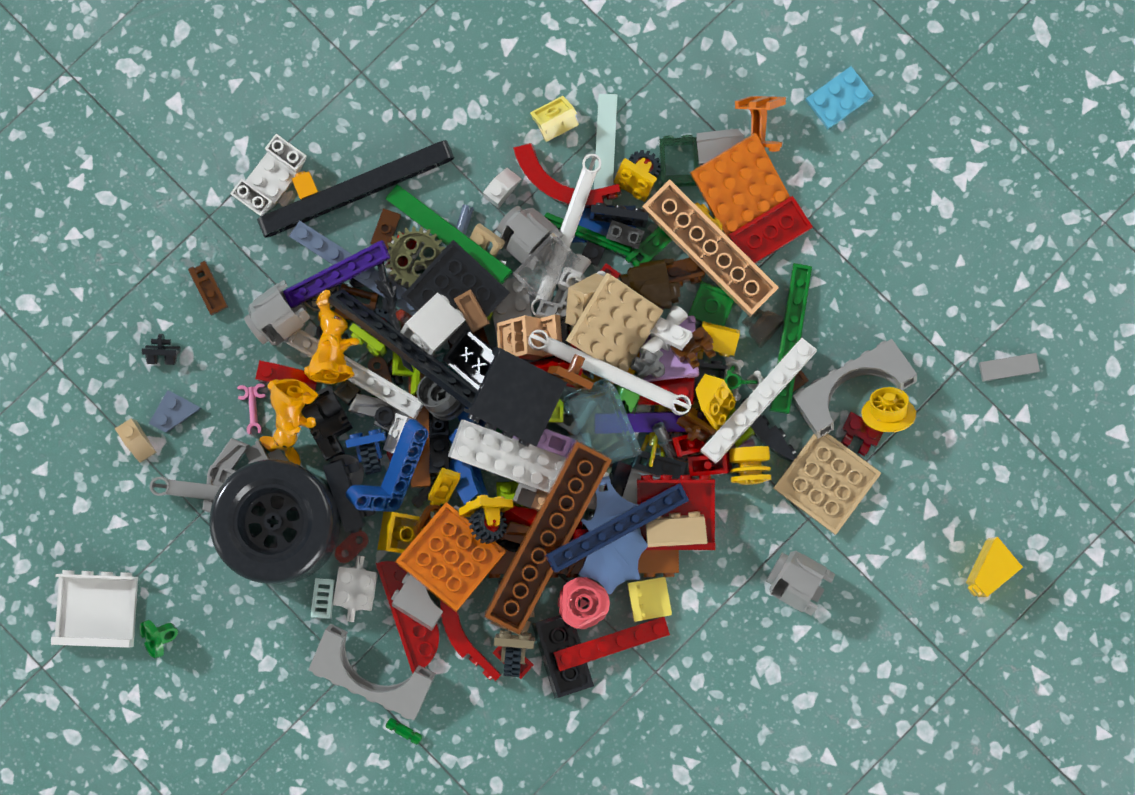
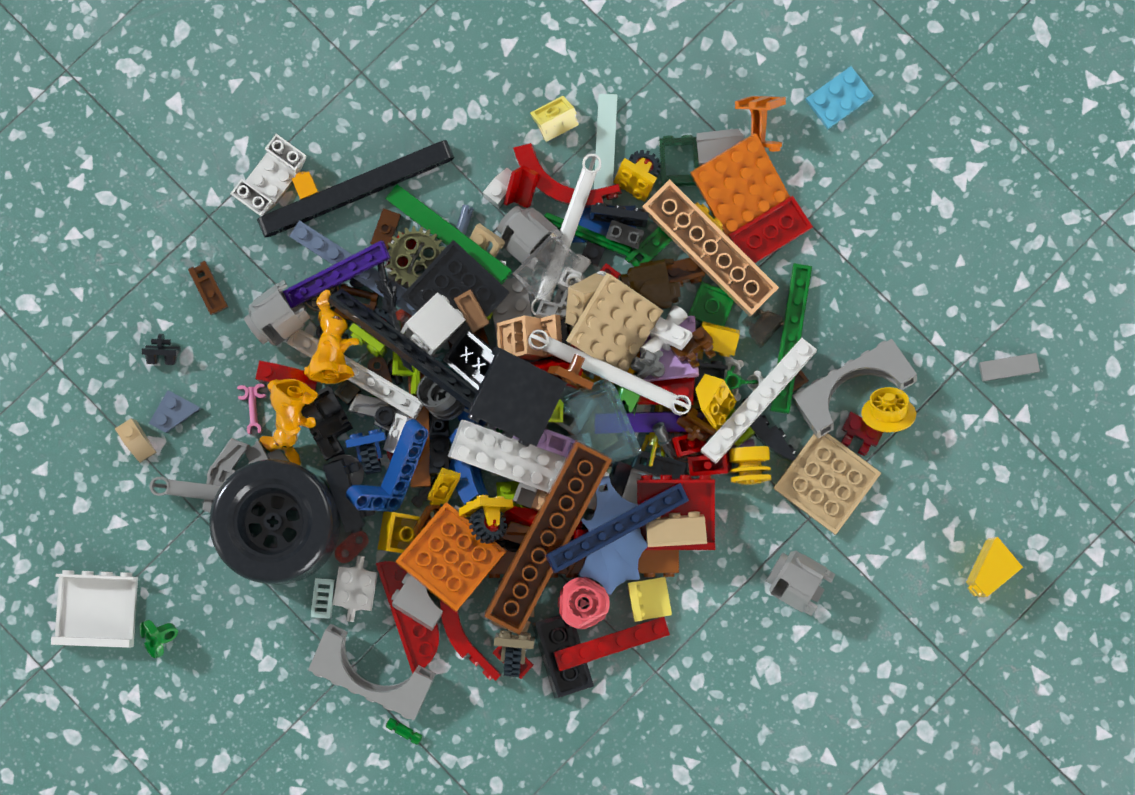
(521, 186): none -> red panel

